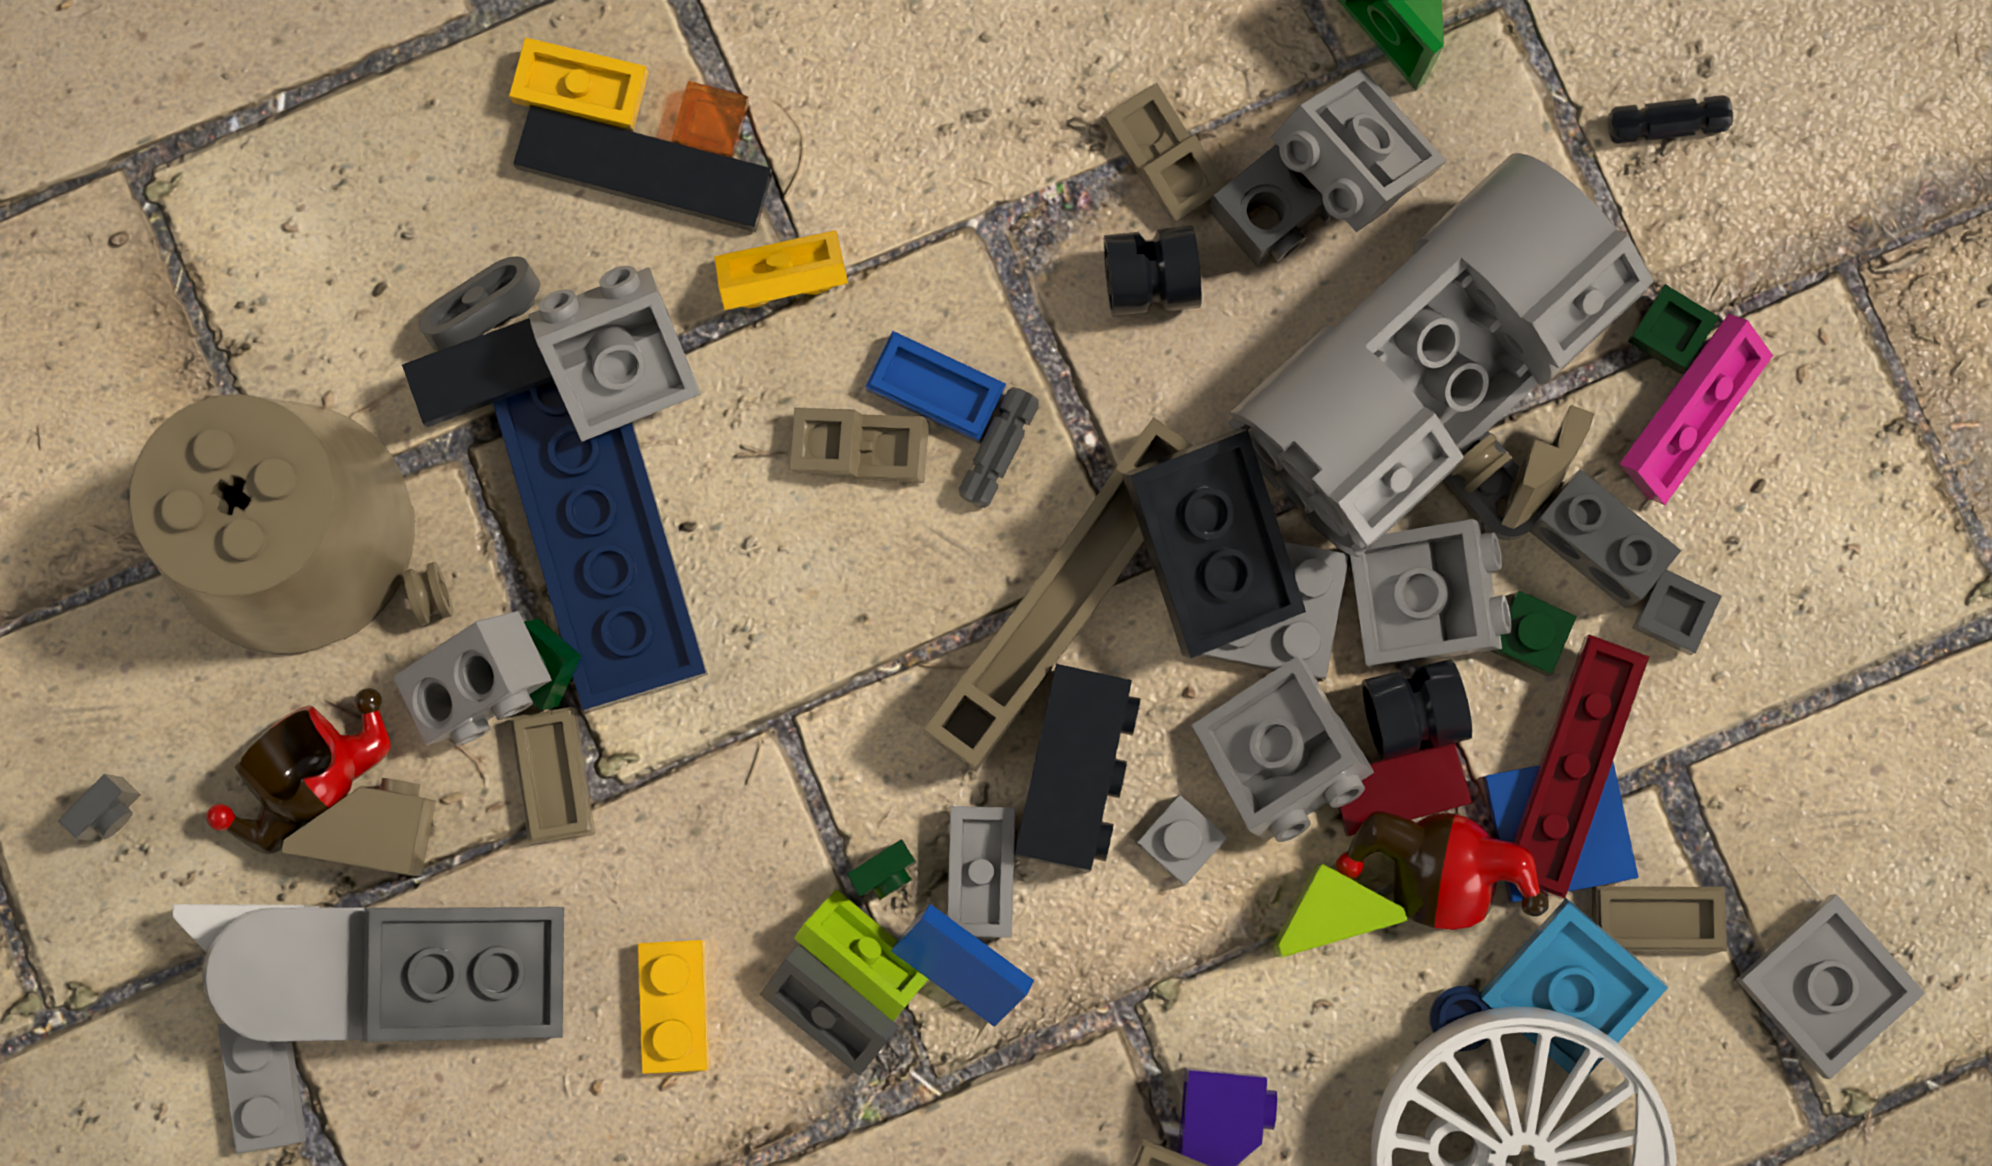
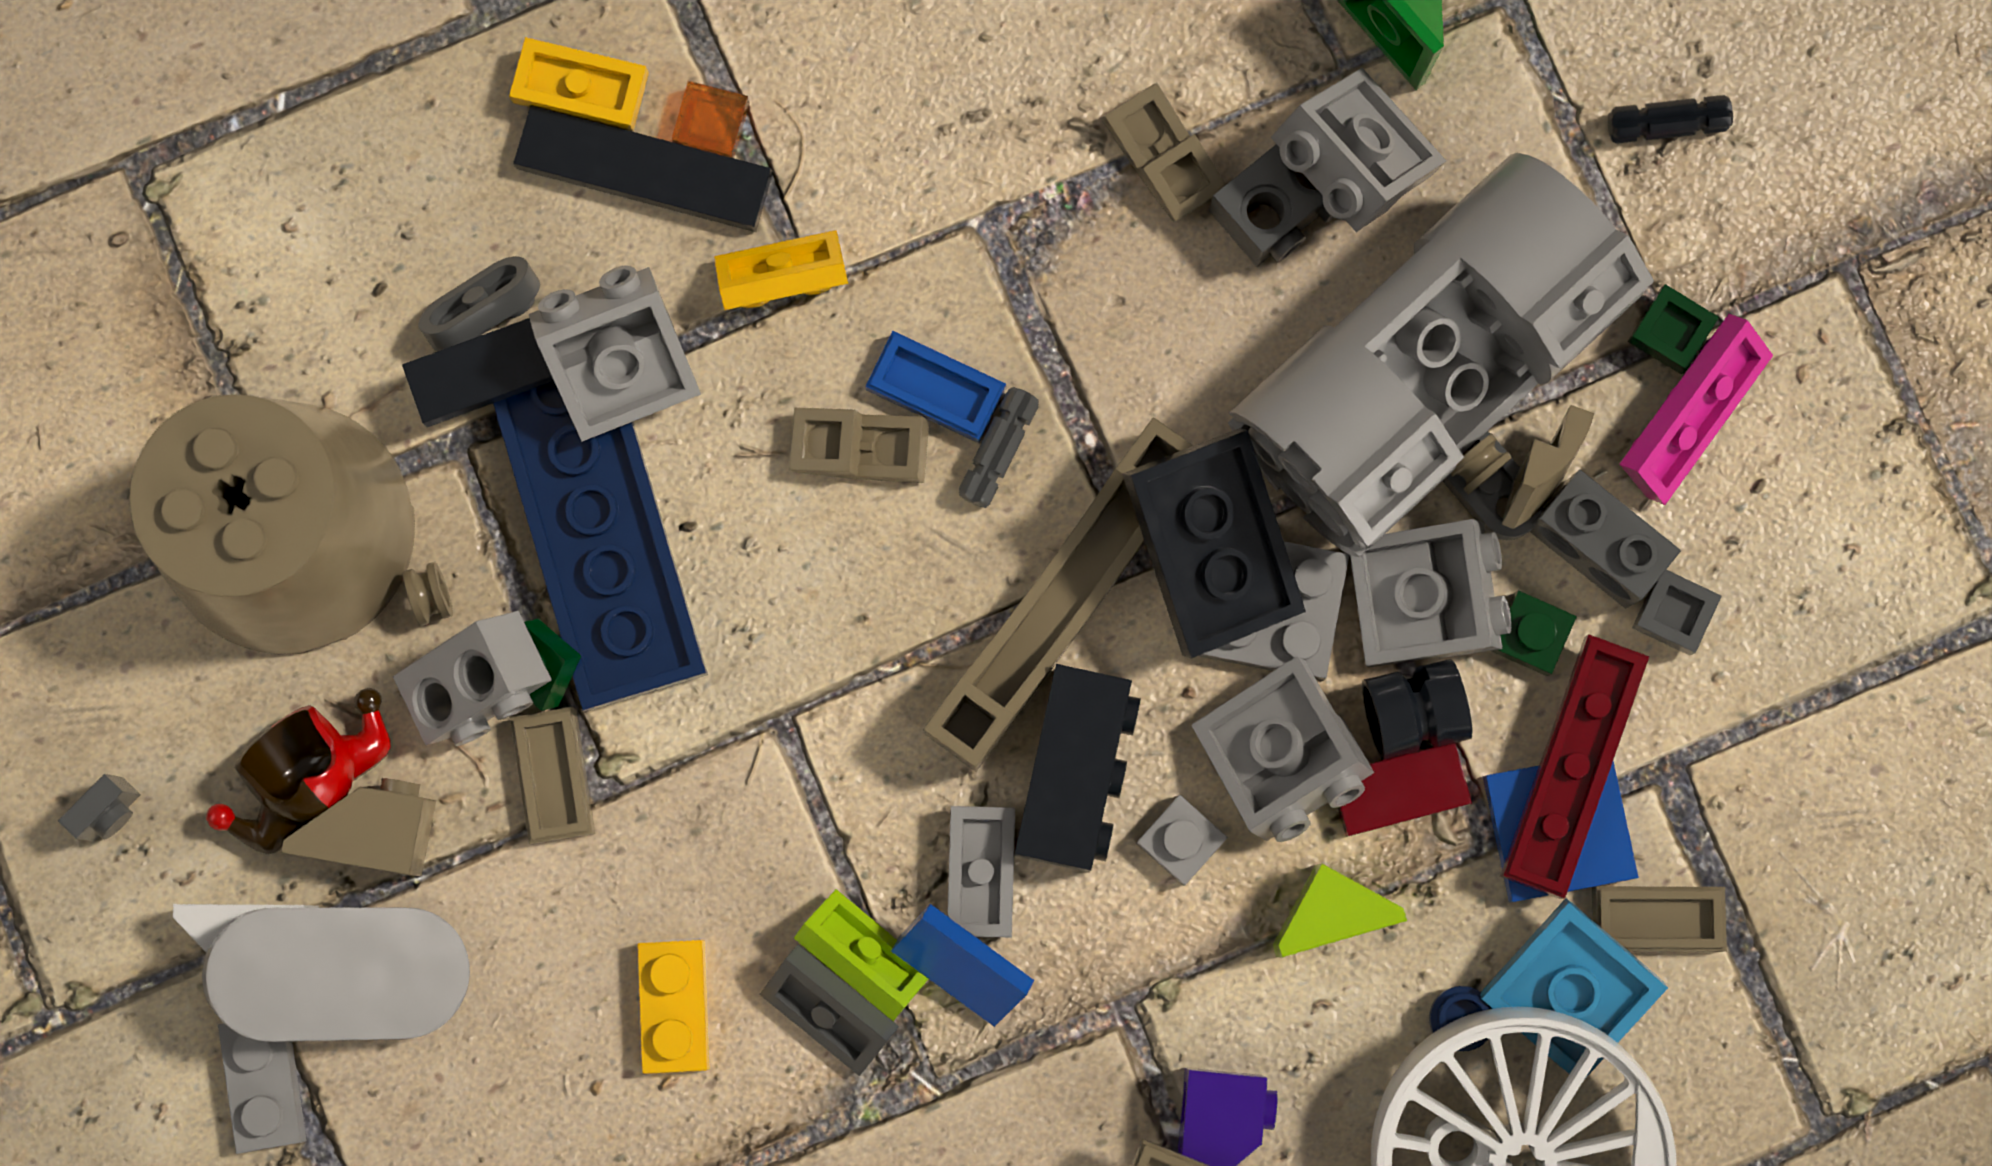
(462, 973): dark grey plate -> none
(884, 871): dark green plate -> none
(1152, 271): black wheel -> none
(1445, 867): piece -> none
(1830, 986): light grey plate -> none

